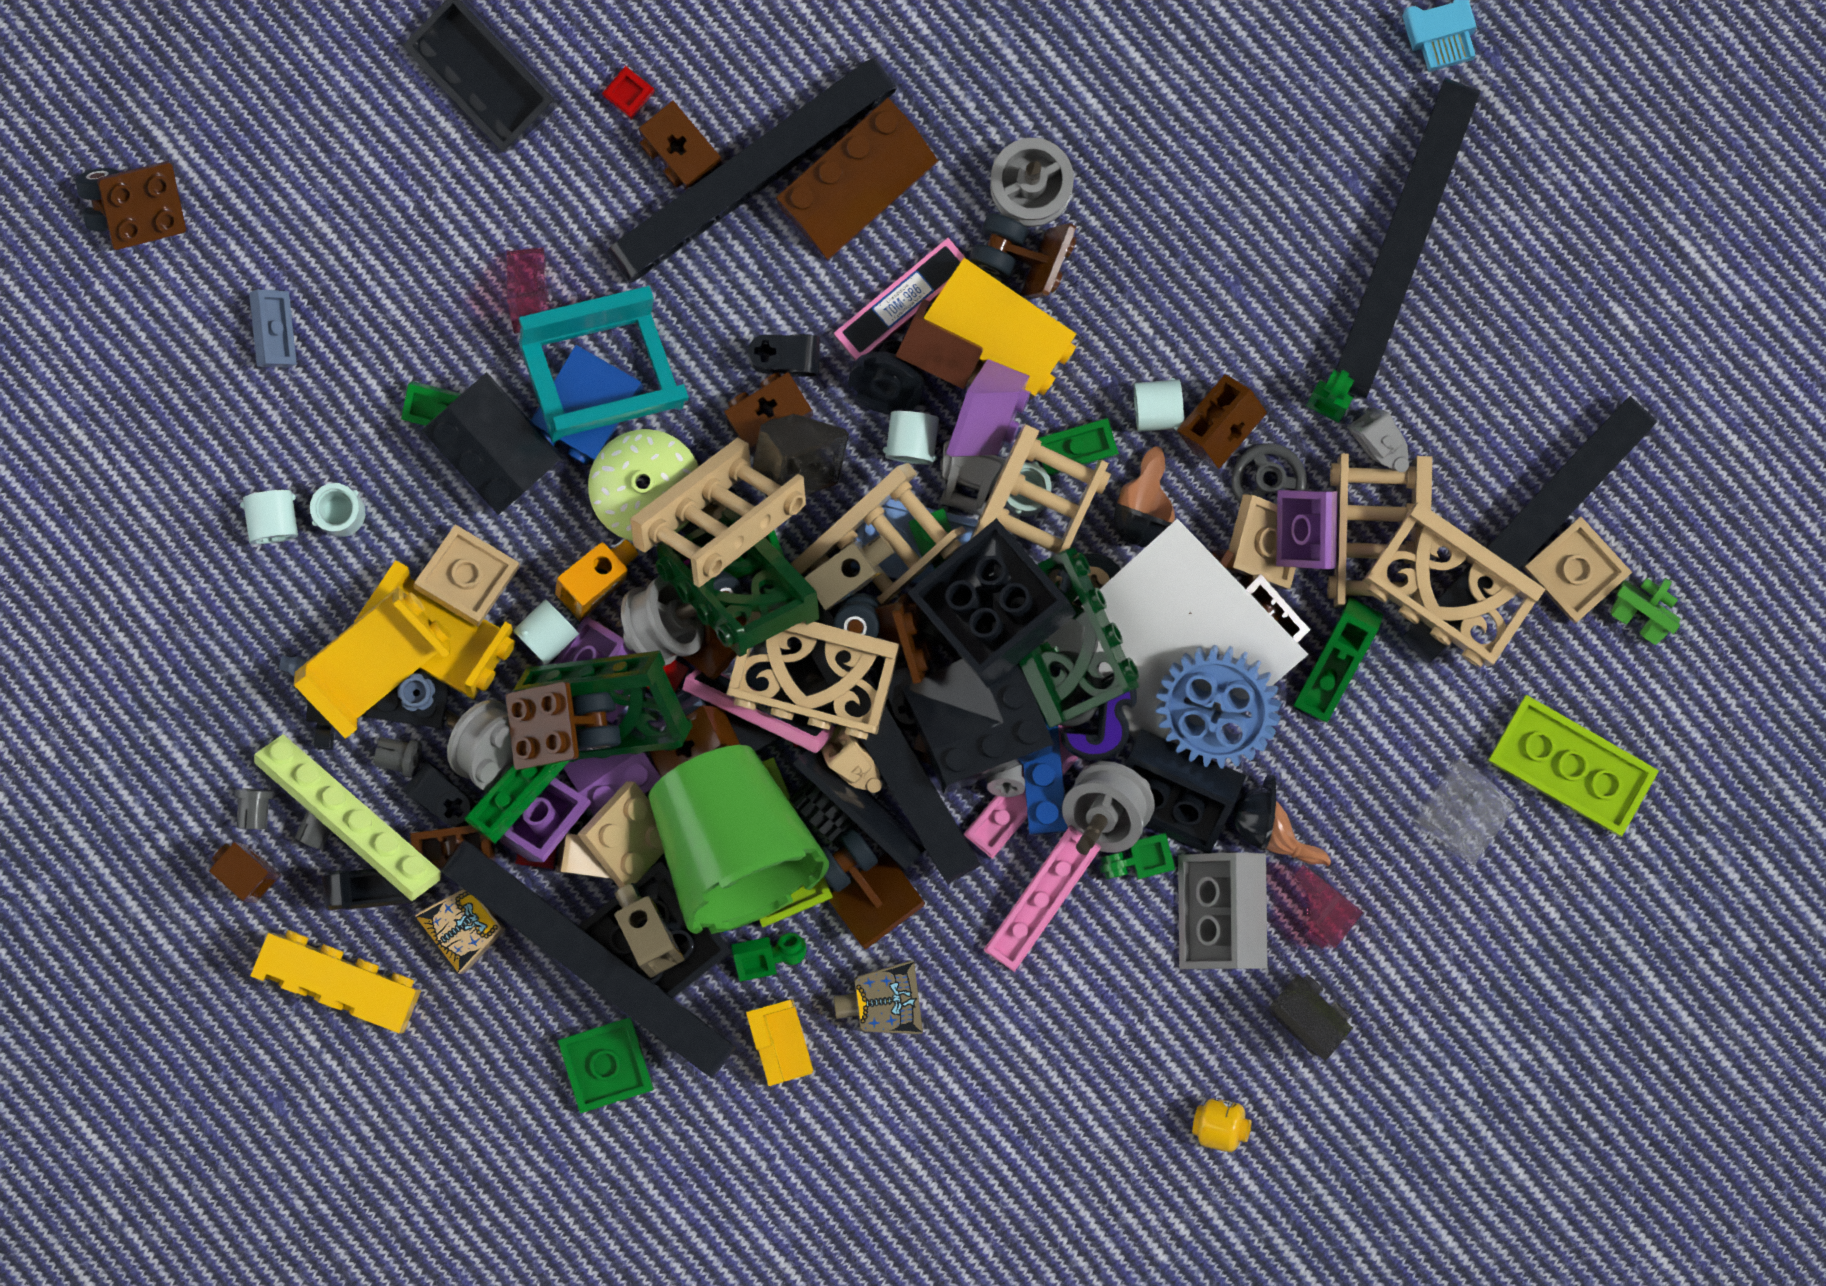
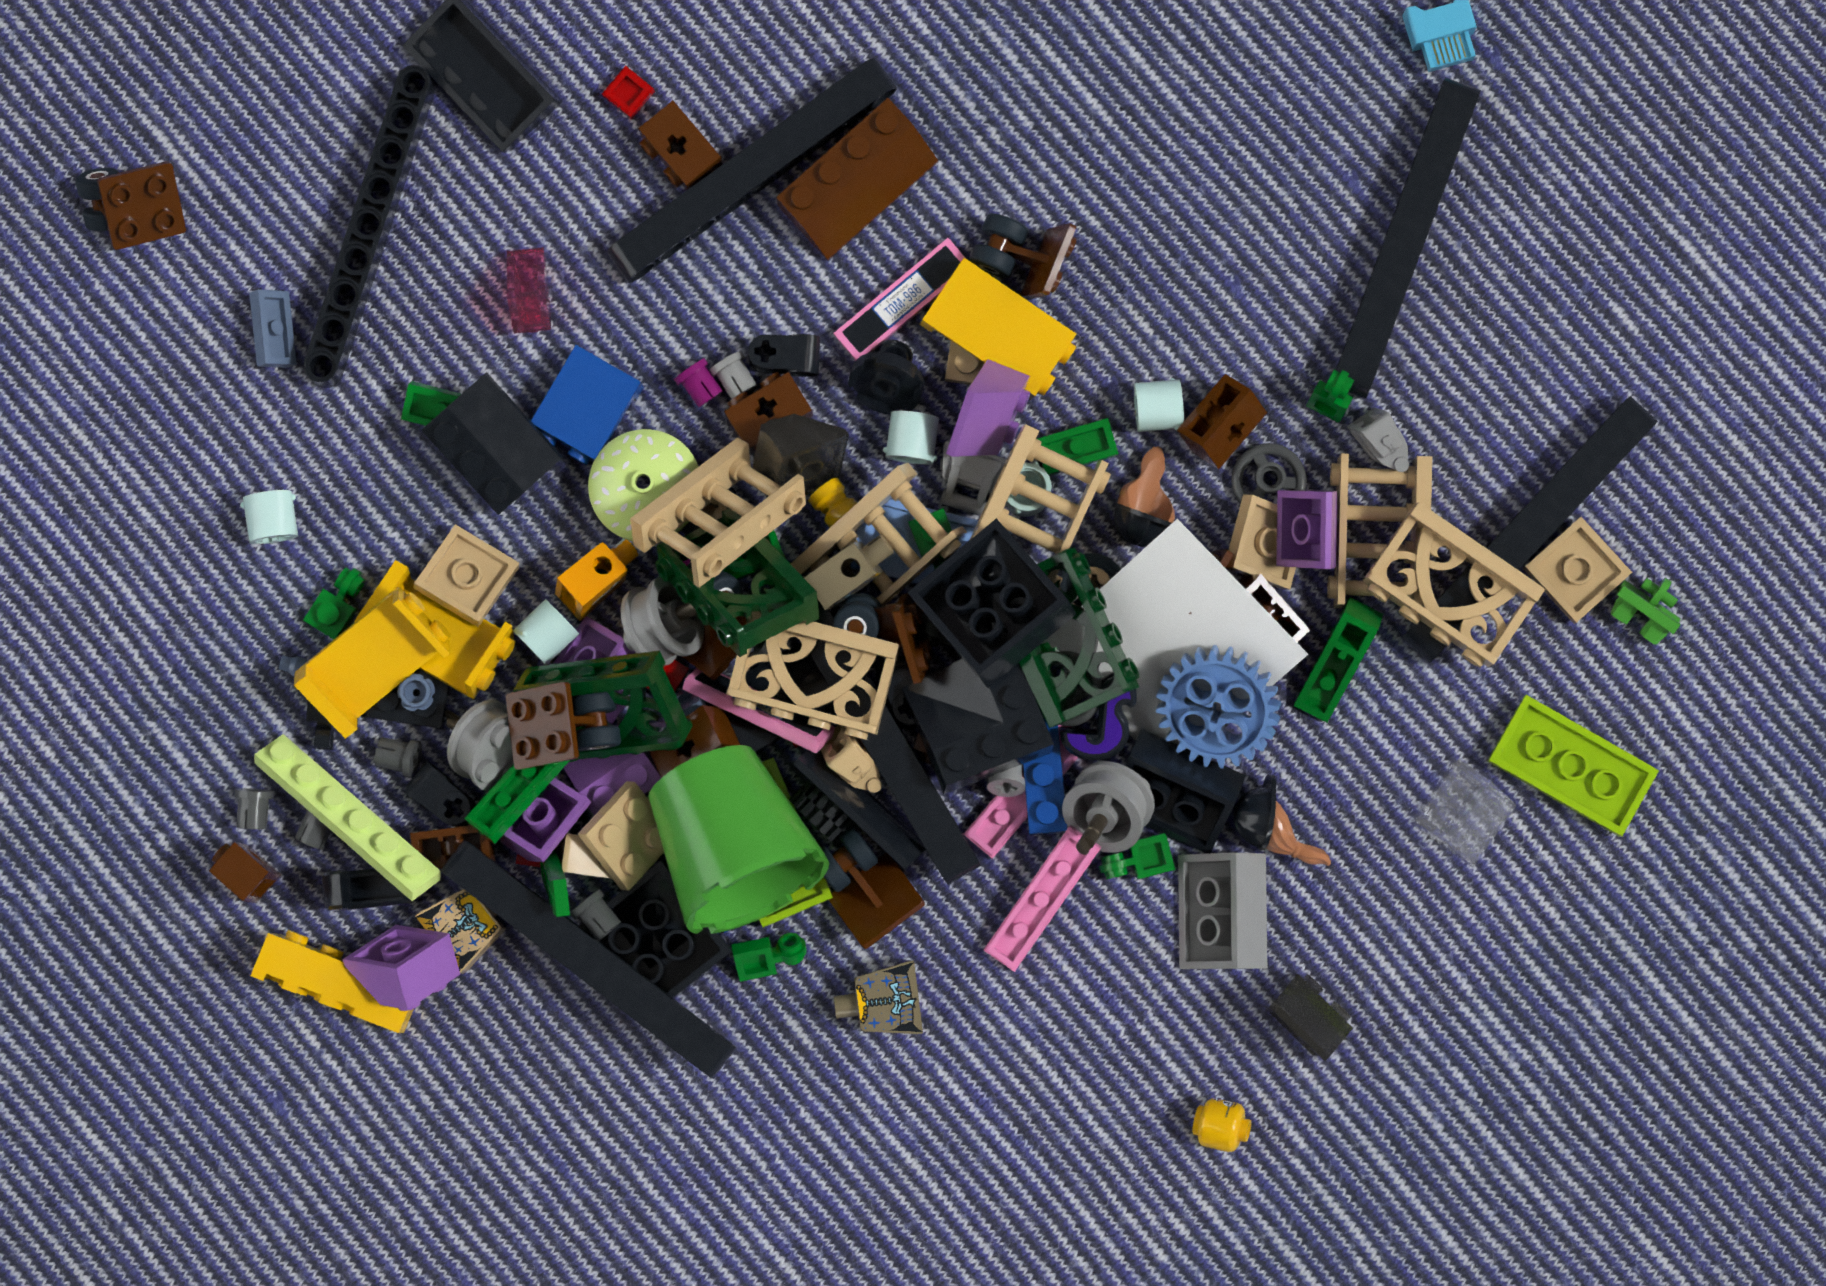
(331, 612): none -> green plate
(337, 509): light aqua piece -> none
(369, 208): none -> black beam
(404, 965): none -> medium lavender slope
(555, 885): none -> green tile
(585, 319): teal piece -> none
(596, 915): none -> dark grey bush
(605, 1065): green plate -> none
(652, 943): dark tan torso -> none
(699, 383): none -> magenta bush
(734, 375): none -> light grey bush
(780, 1042): yellow panel -> none
(831, 501): none -> yellow wheel
(939, 350): copper panel -> none
(1031, 181): light grey wheel -> none
(1328, 911): clear pink arch -> none

